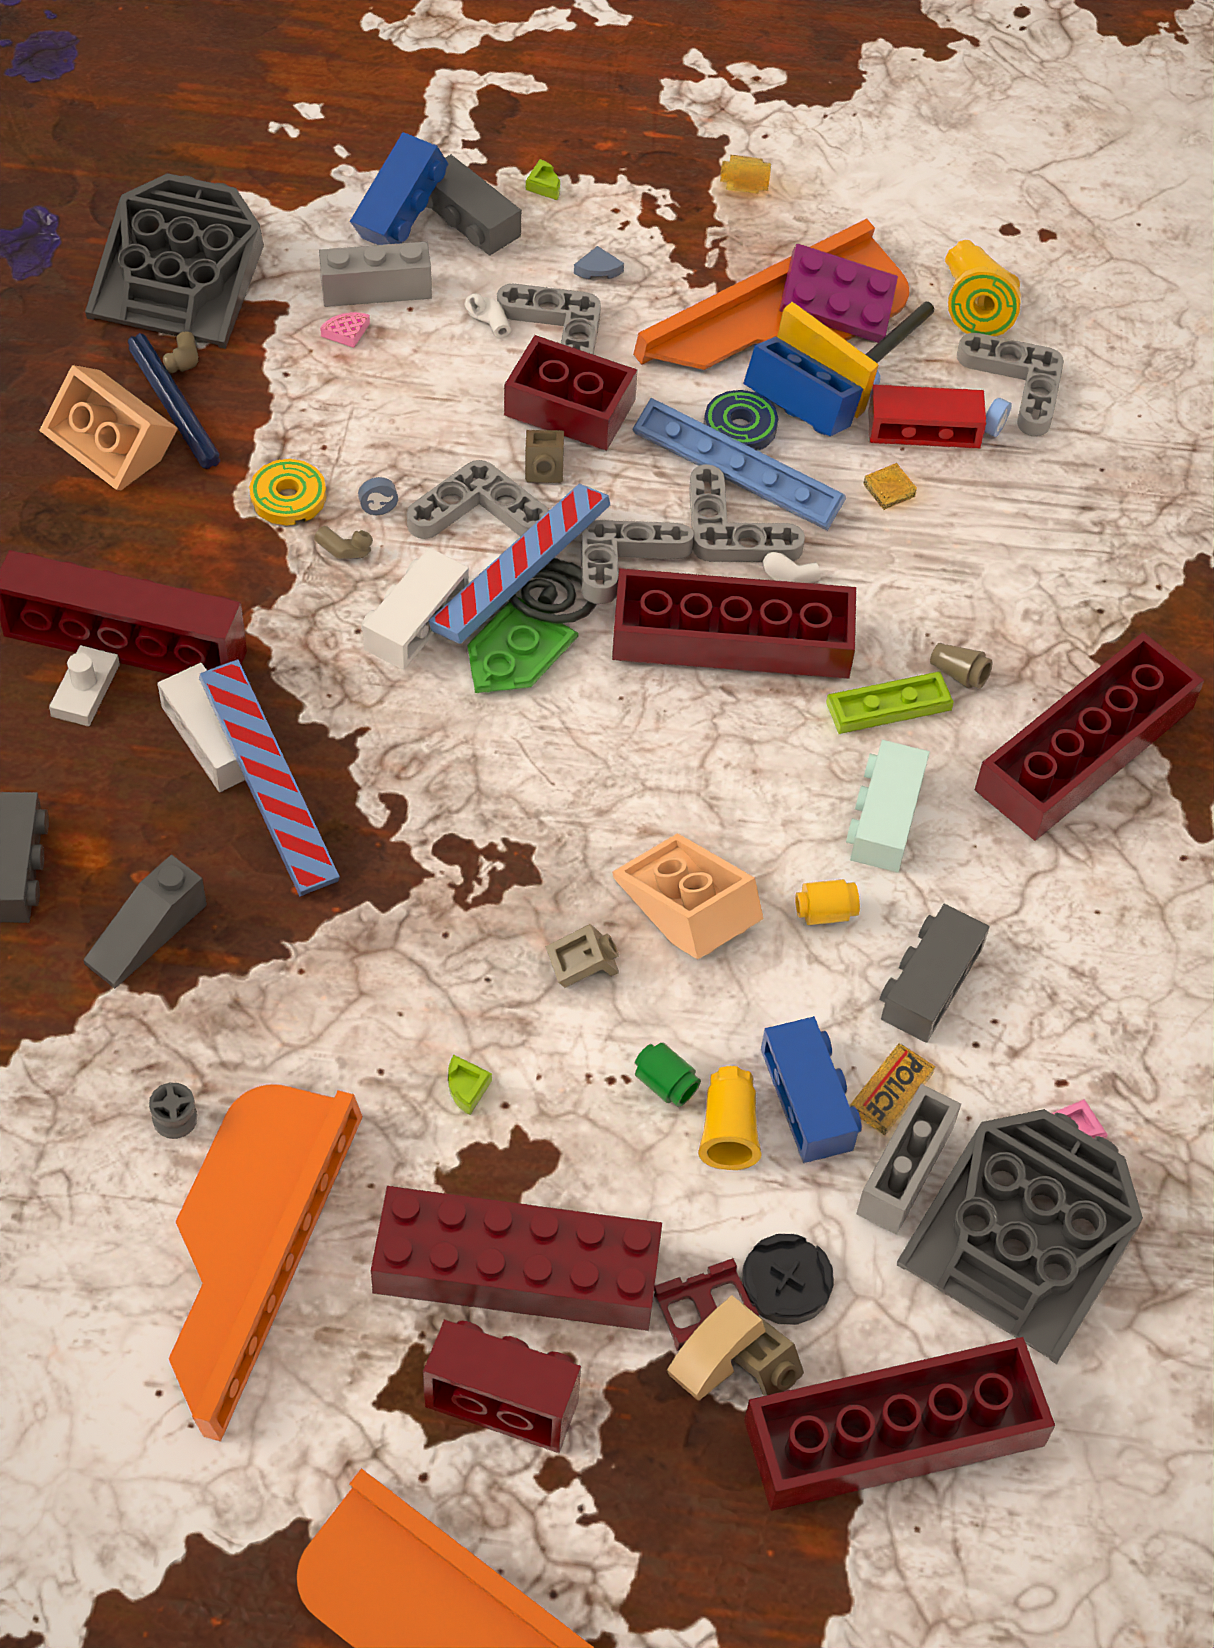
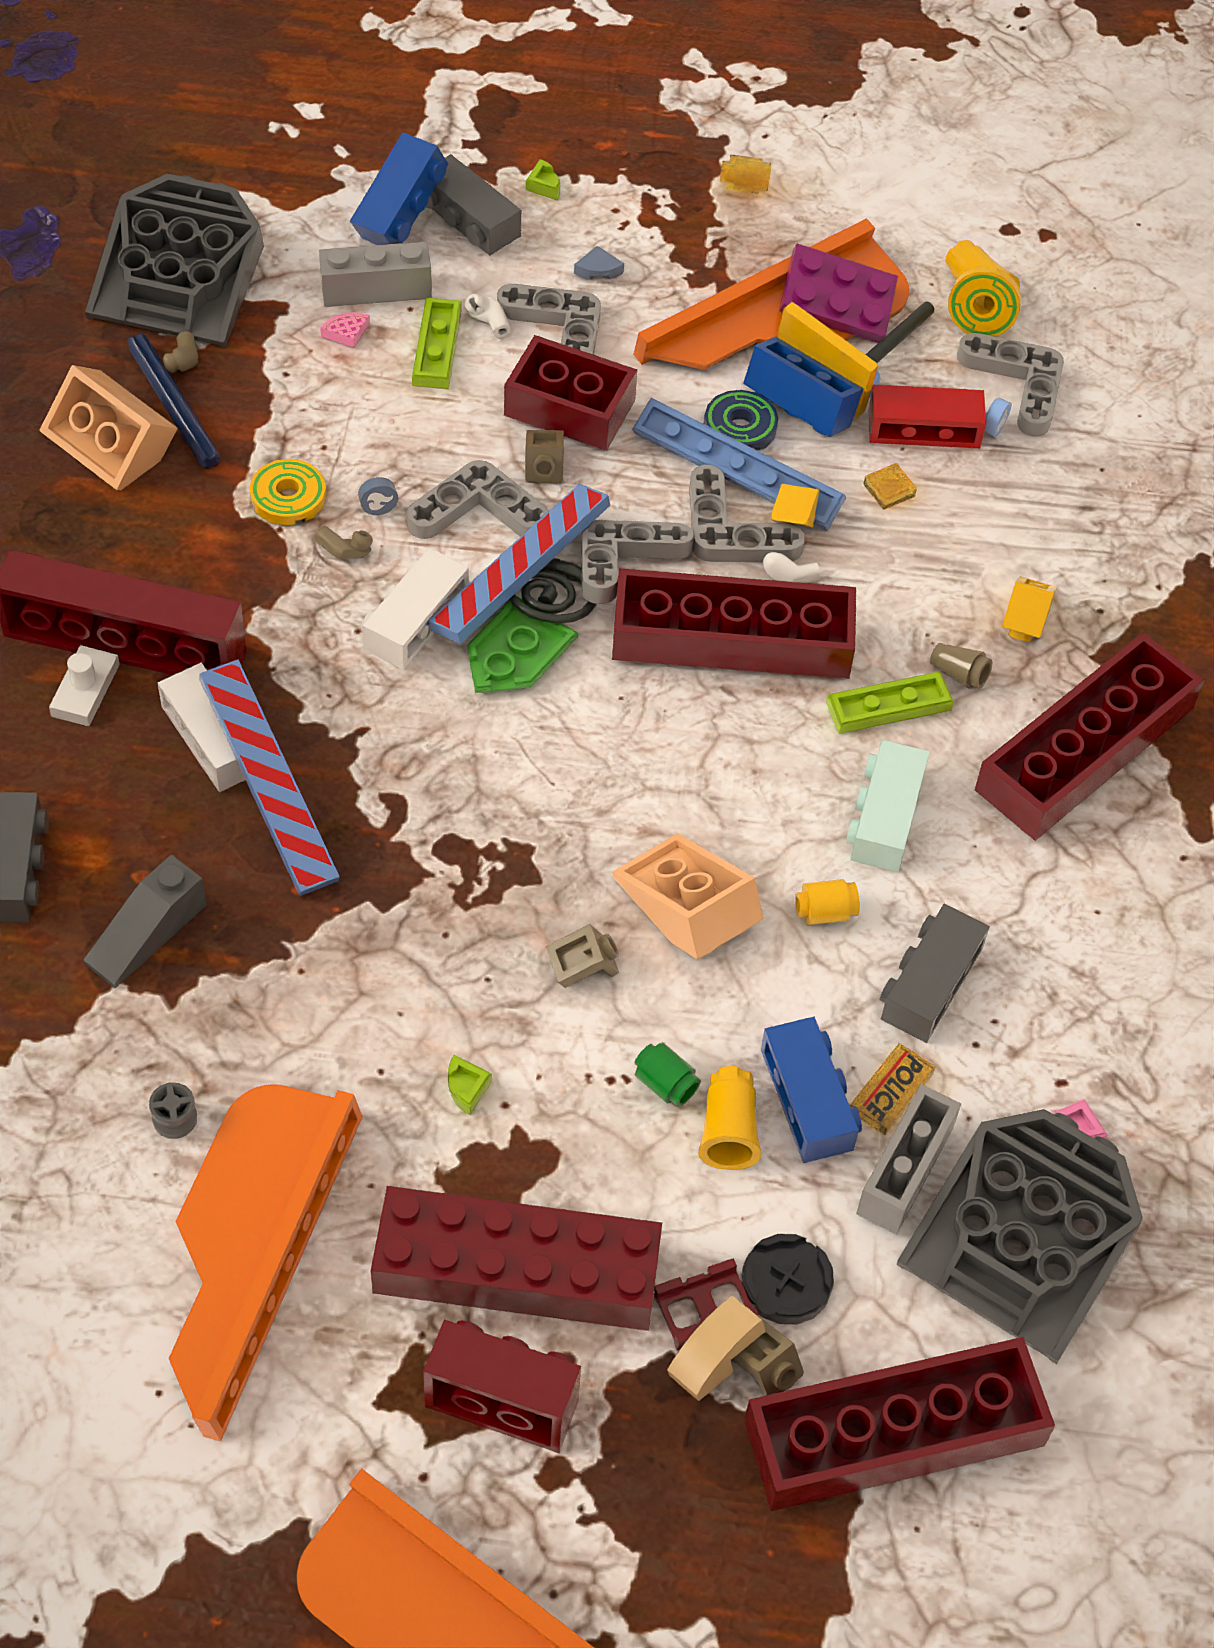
(437, 343): none -> lime tile
(795, 505): none -> yellow slope
(1028, 608): none -> yellow slope

